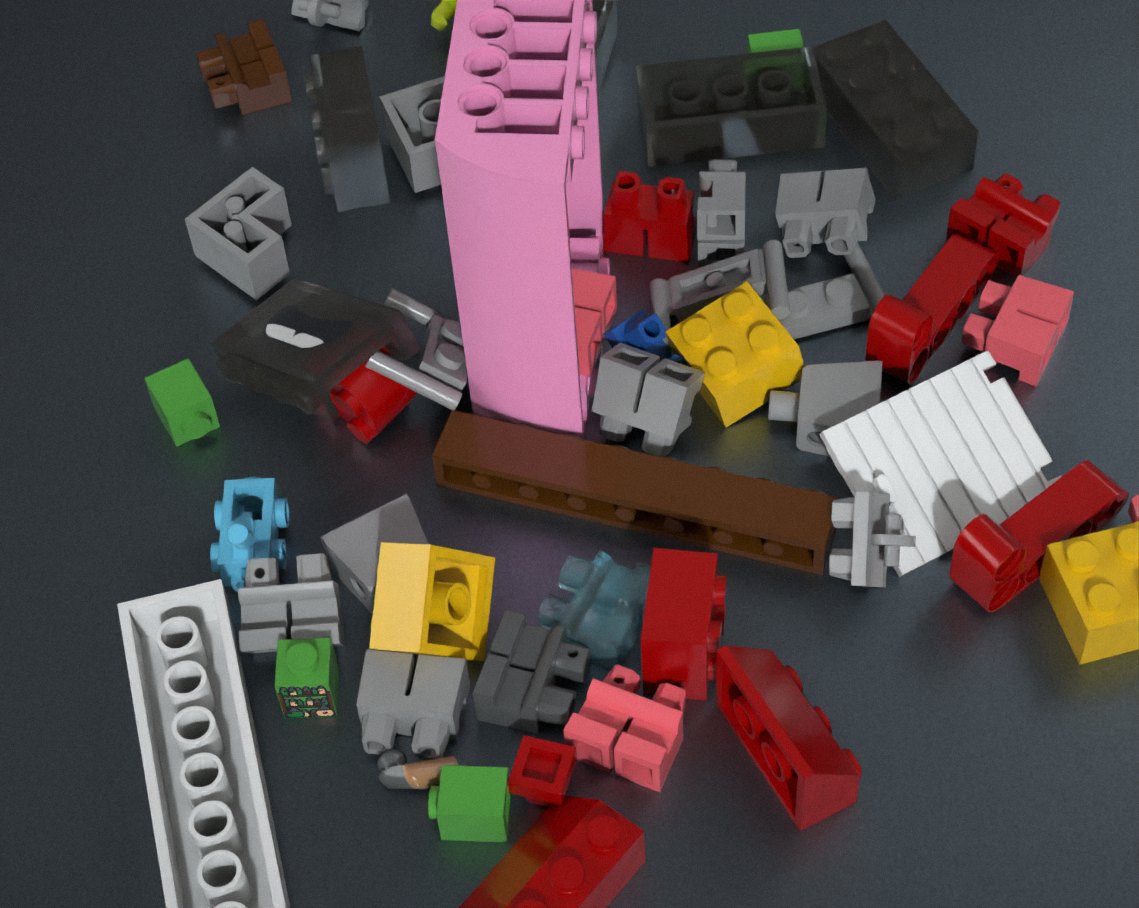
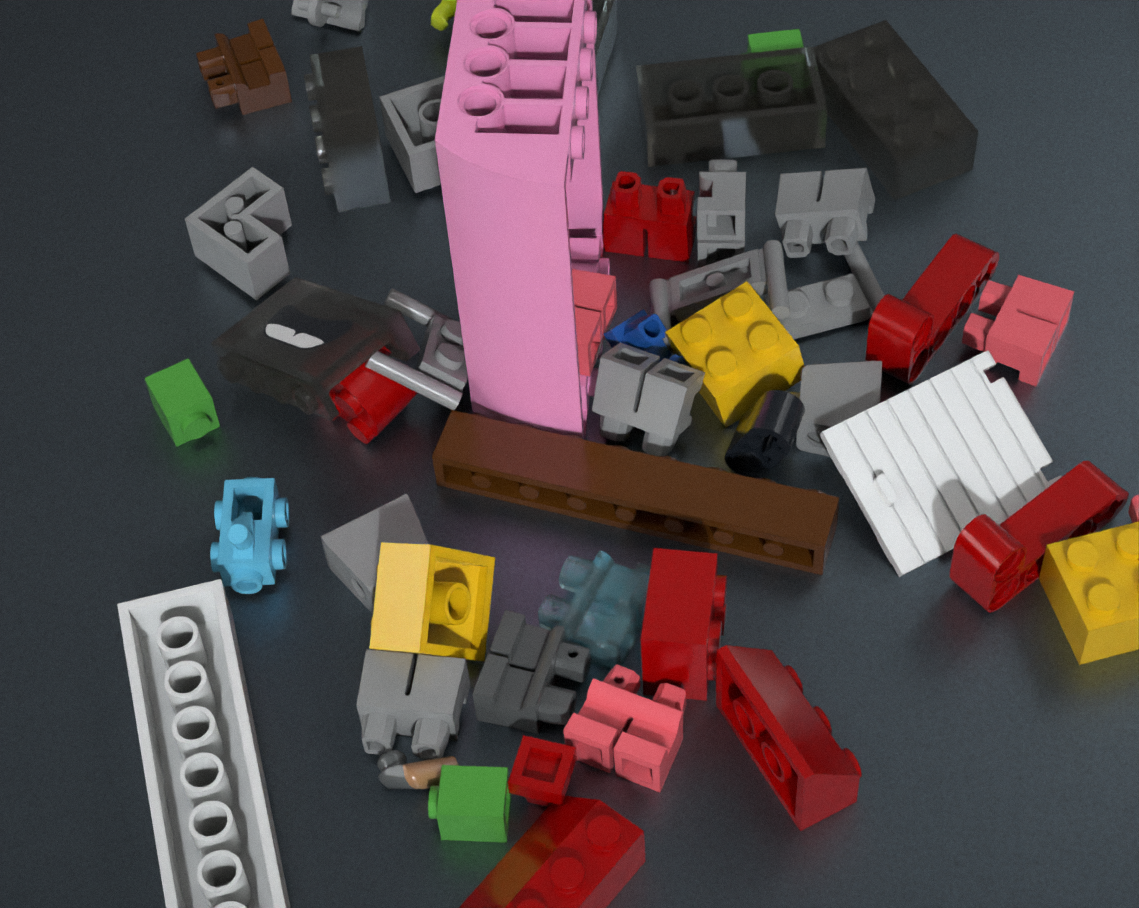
(268, 605): light grey hips -> none
(307, 678): bright green brick -> none
(765, 434): none -> black beam
(875, 539): light grey hips -> none
(1006, 222): red hips -> none

